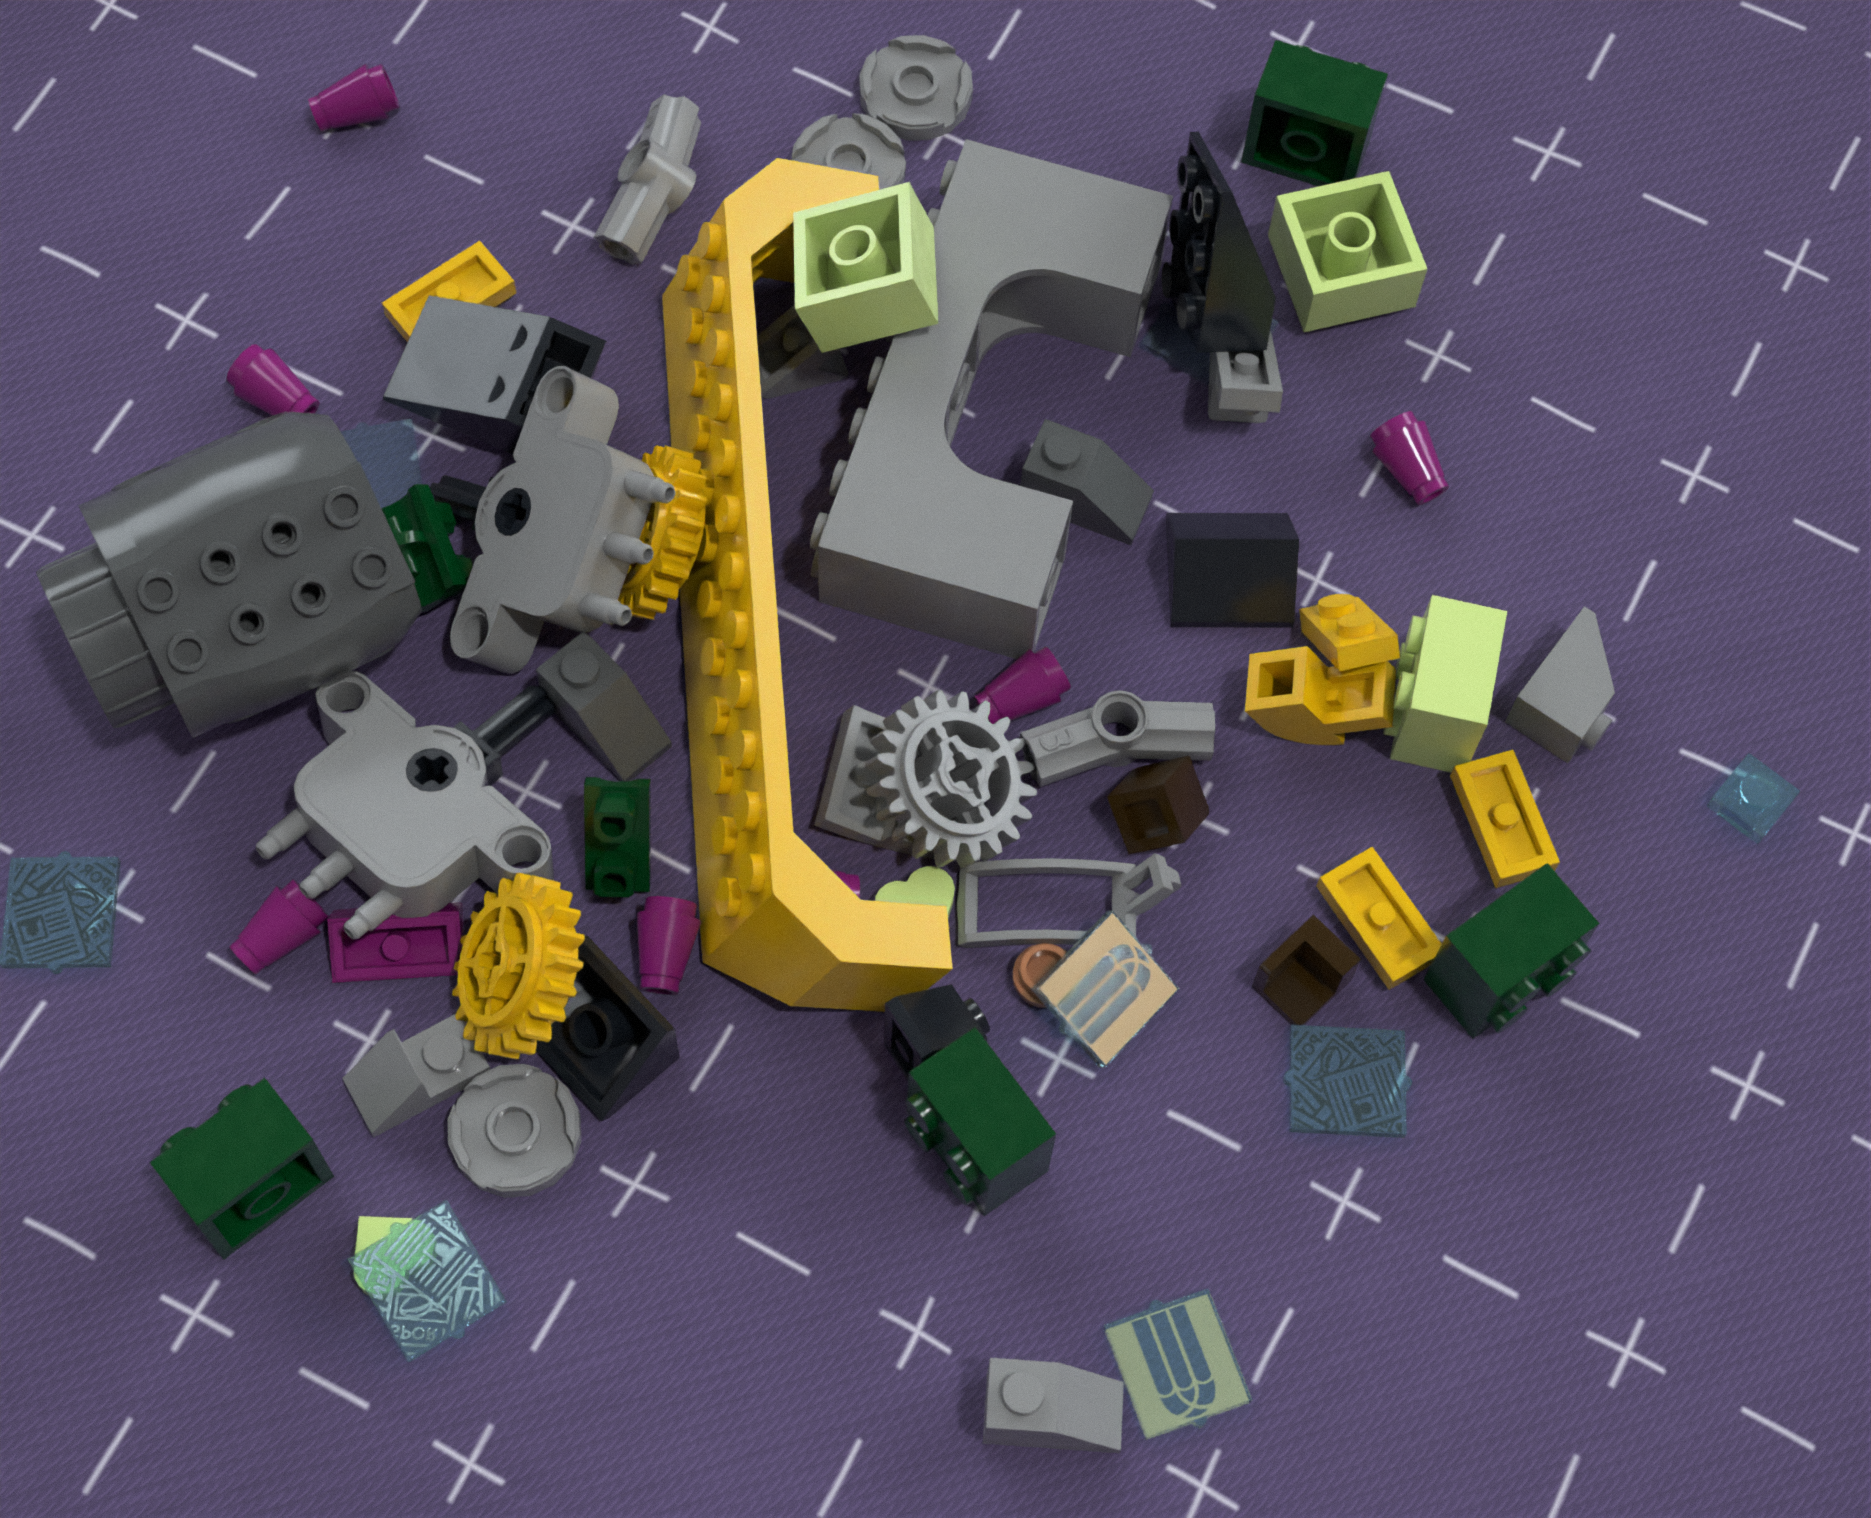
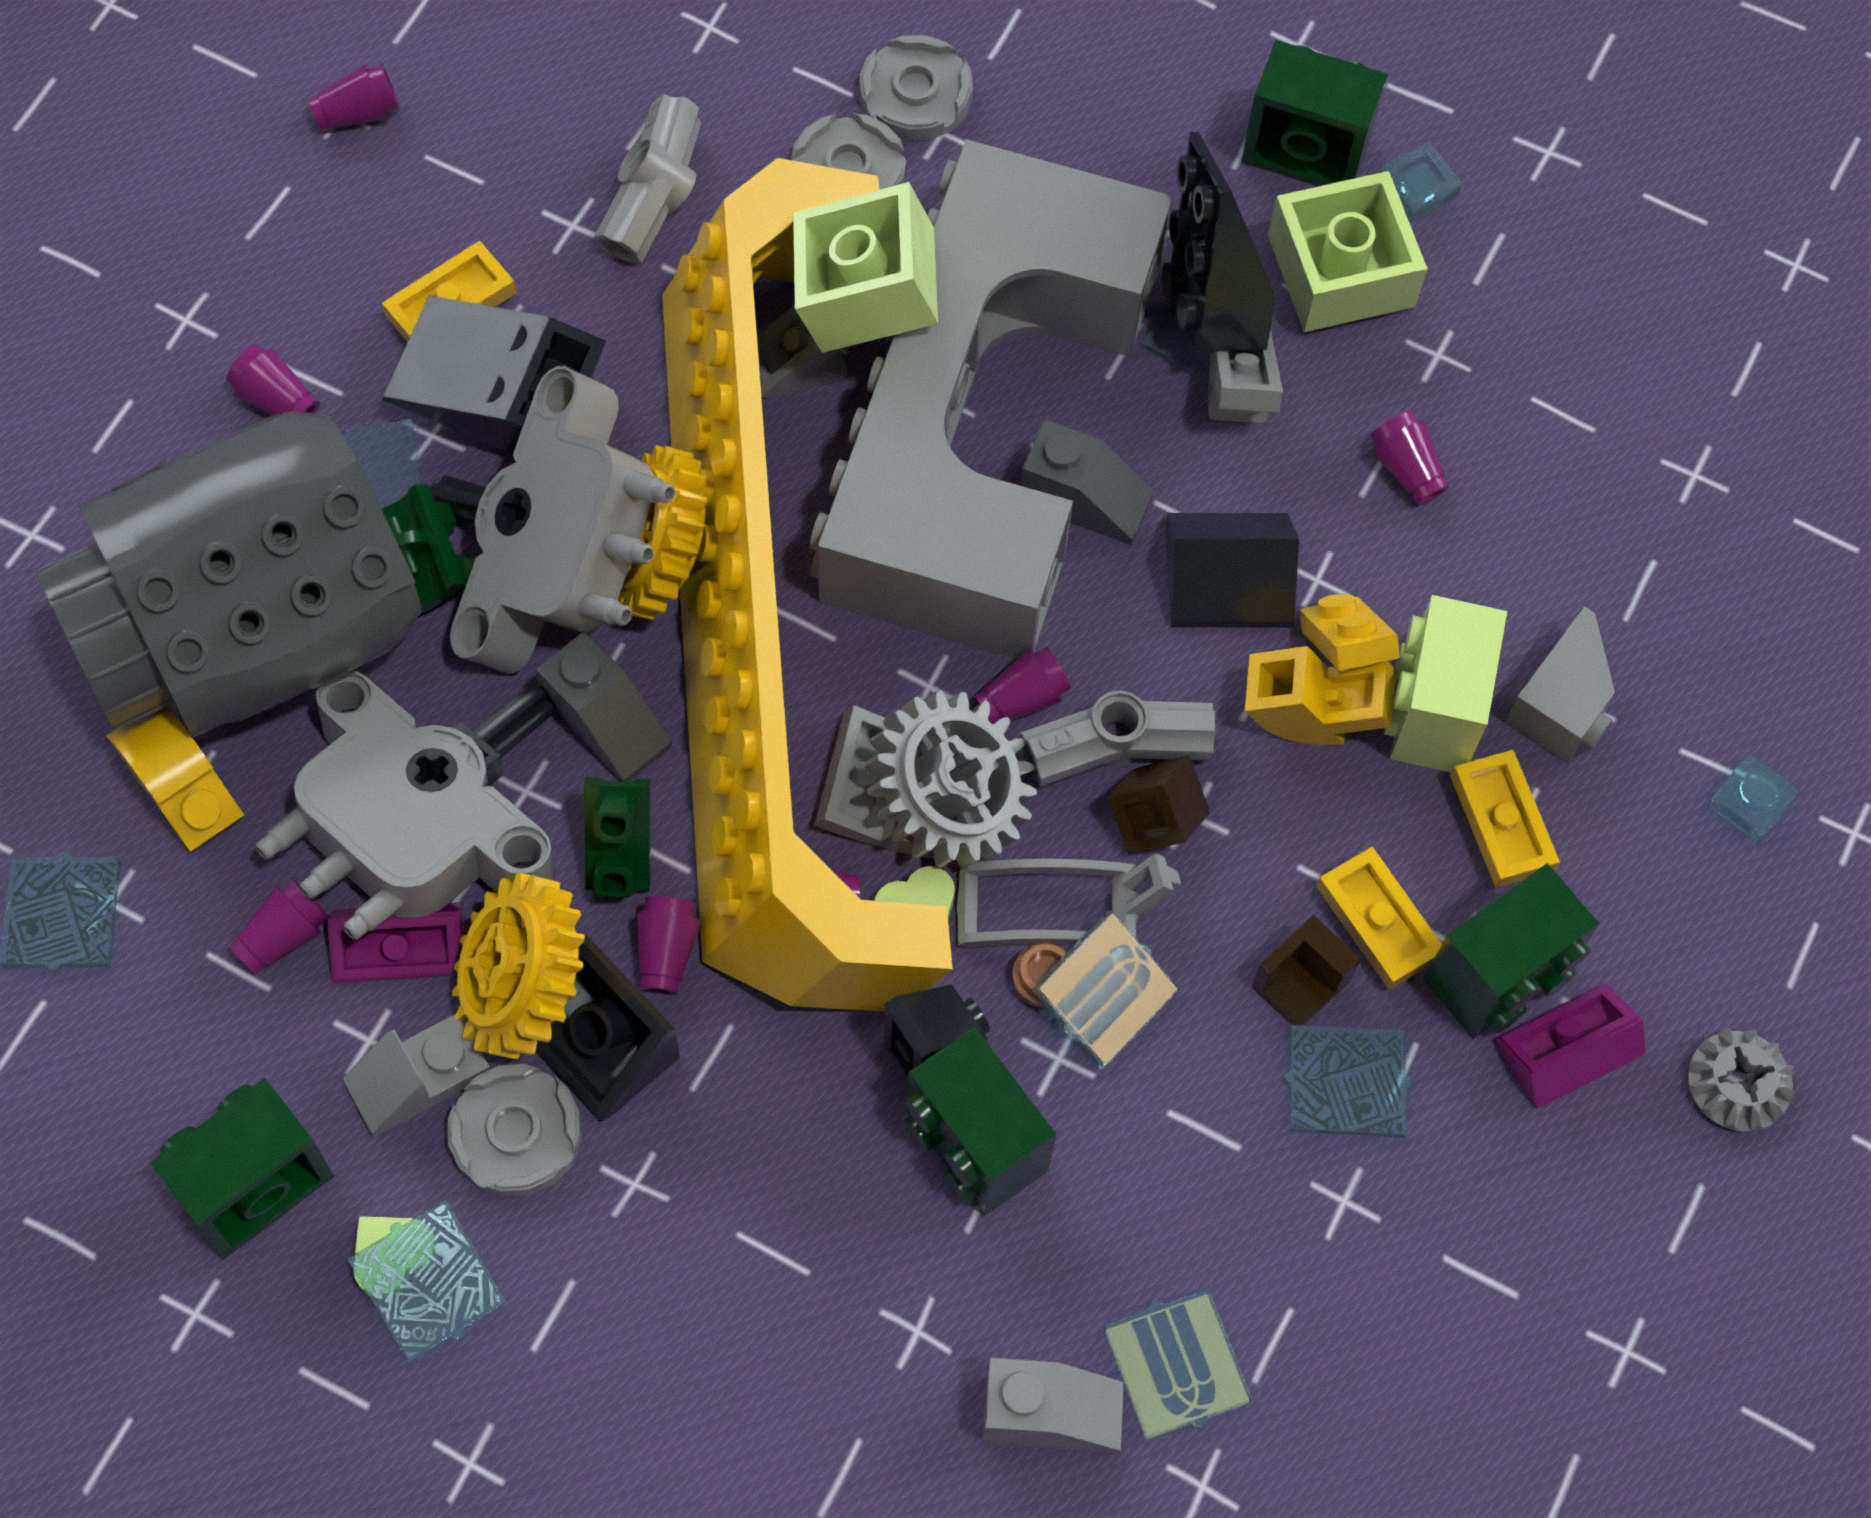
(176, 776): none -> yellow brick
(1423, 180): none -> clear light blue plate
(1573, 1045): none -> magenta slope
(1729, 1103): none -> light grey gear

